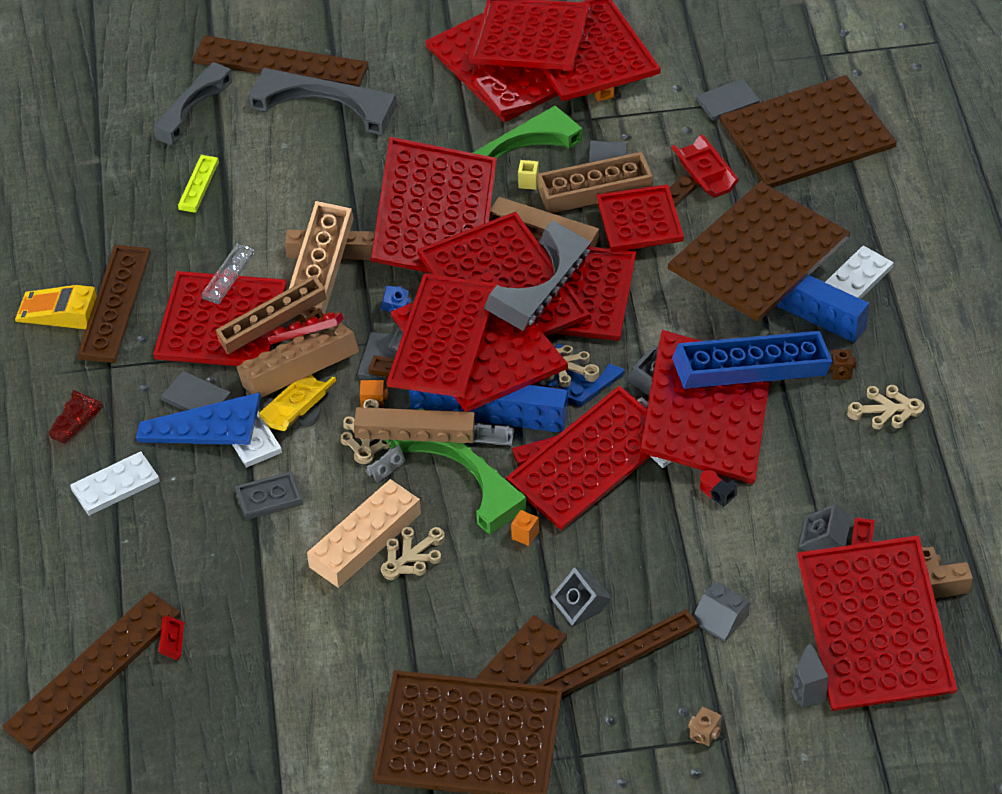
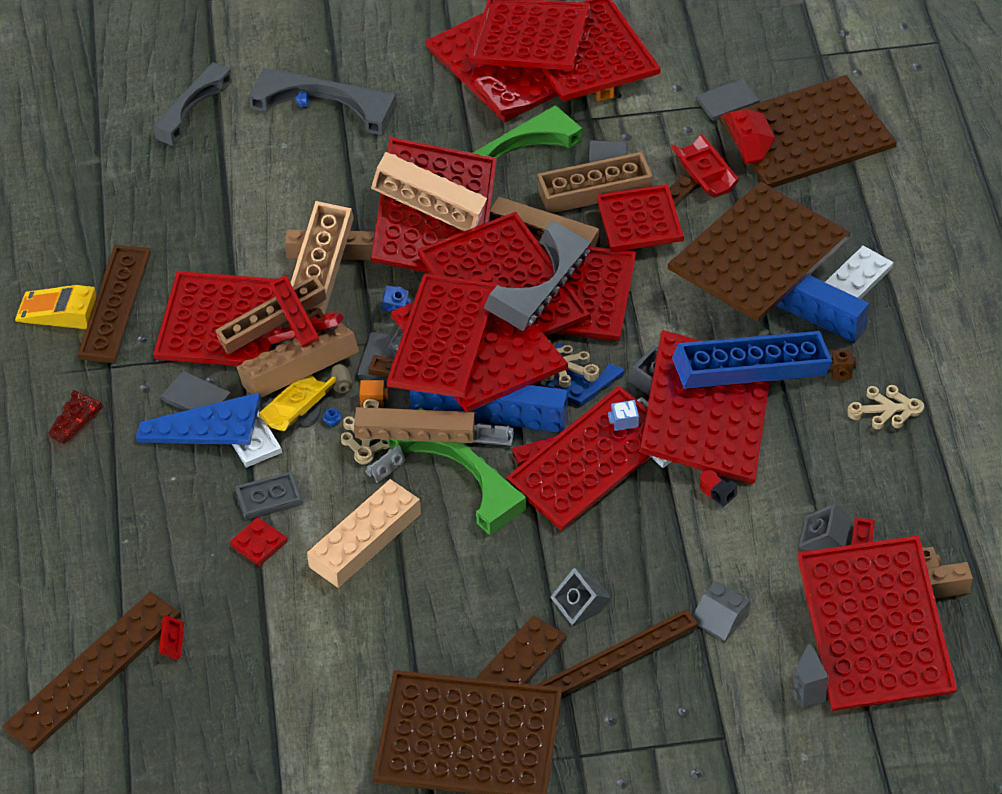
(114, 483): white plate -> none
(198, 183): neon yellow plate -> none
(227, 273): clear plate -> none
(255, 57): reddish brown plate -> none
(258, 541): none -> red plate
(294, 311): none -> red plate
(302, 99): none -> blue plate
(332, 417): none -> blue plate
(343, 379): none -> dark tan brick
(393, 567): tan plant -> none
(428, 192): none -> light nougat brick
(525, 528): orange brick -> none
(528, 174): light yellow brick -> none
(624, 415): none -> medium blue brick
(705, 726): medium nougat brick -> none
(751, 134): none -> red wedge

